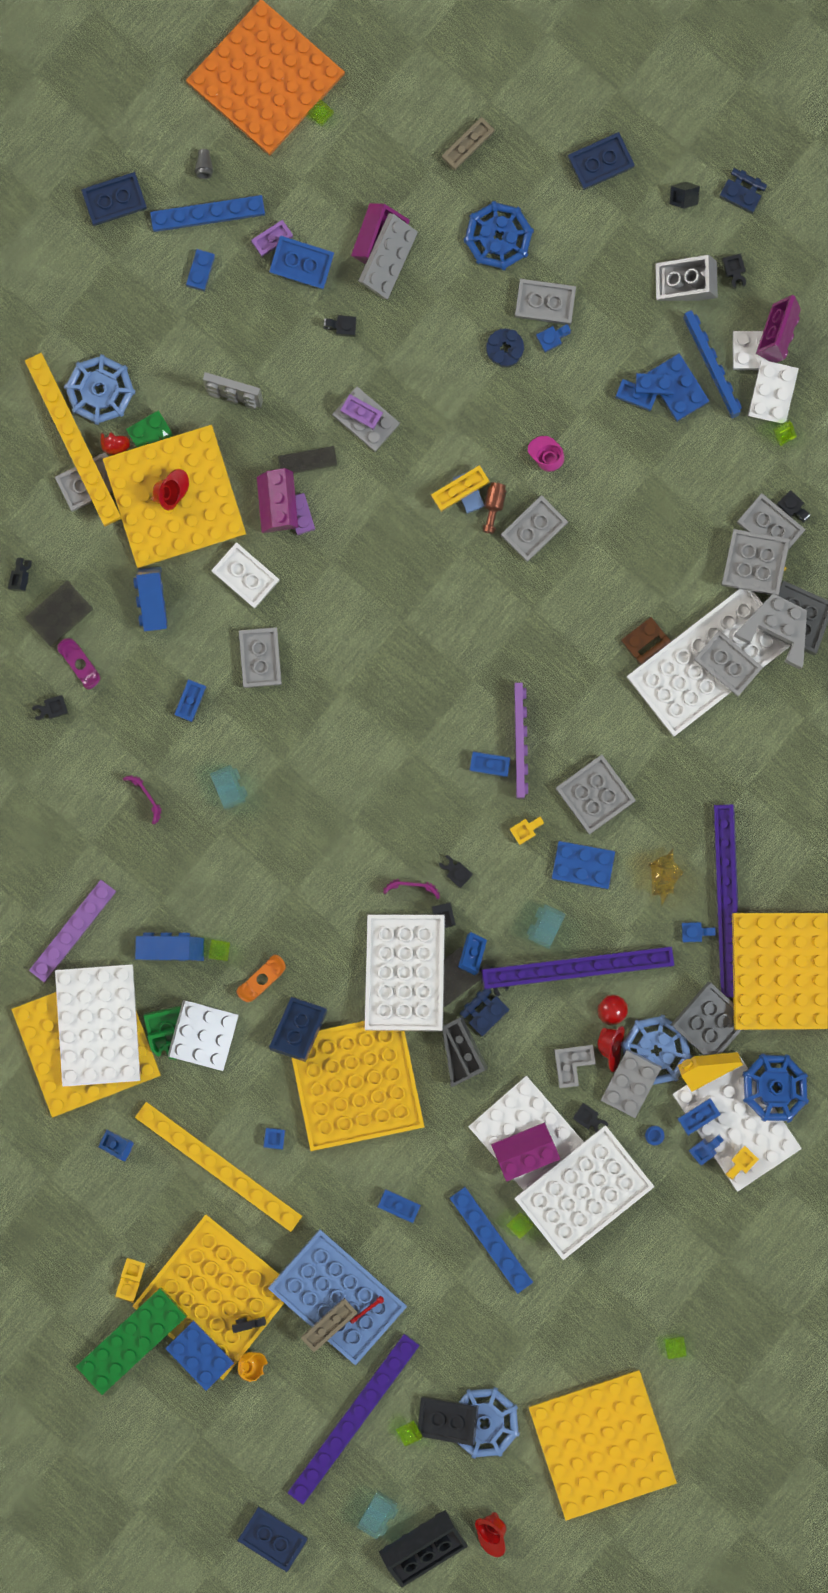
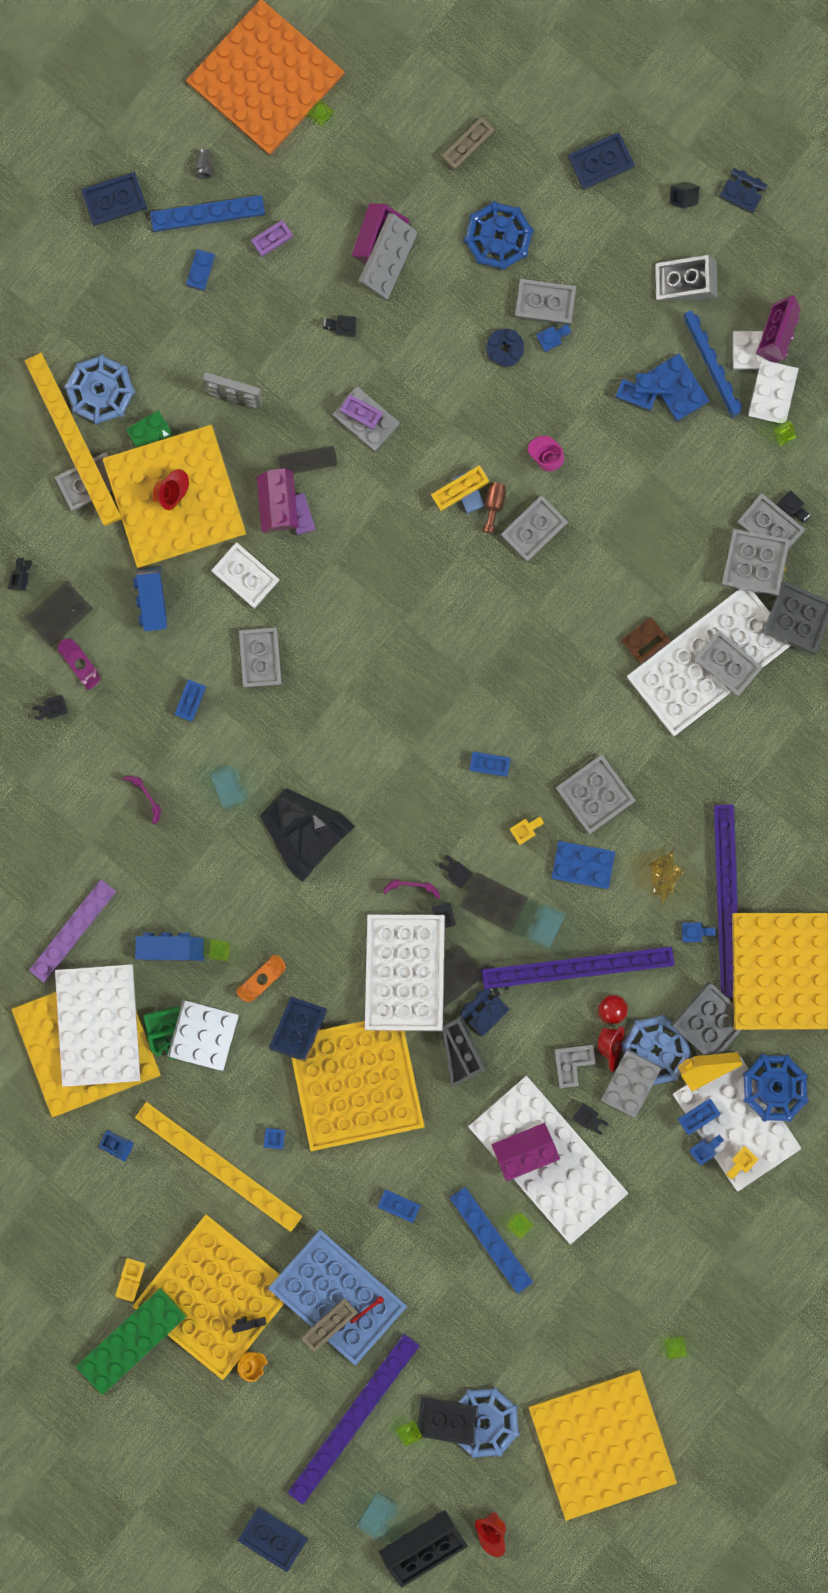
(114, 444): red hair -> none
(199, 1355): blue plate -> none
(301, 262): blue plate -> none
(304, 830): none -> black wedge
(472, 953): blue plate -> none
(494, 902): none -> clear smoke plate
(520, 748): medium lavender plate -> none
(584, 1192): white plate -> none
(654, 1135): blue plate -> none
(734, 268): black plate -> none
(782, 621): light grey wing -> none

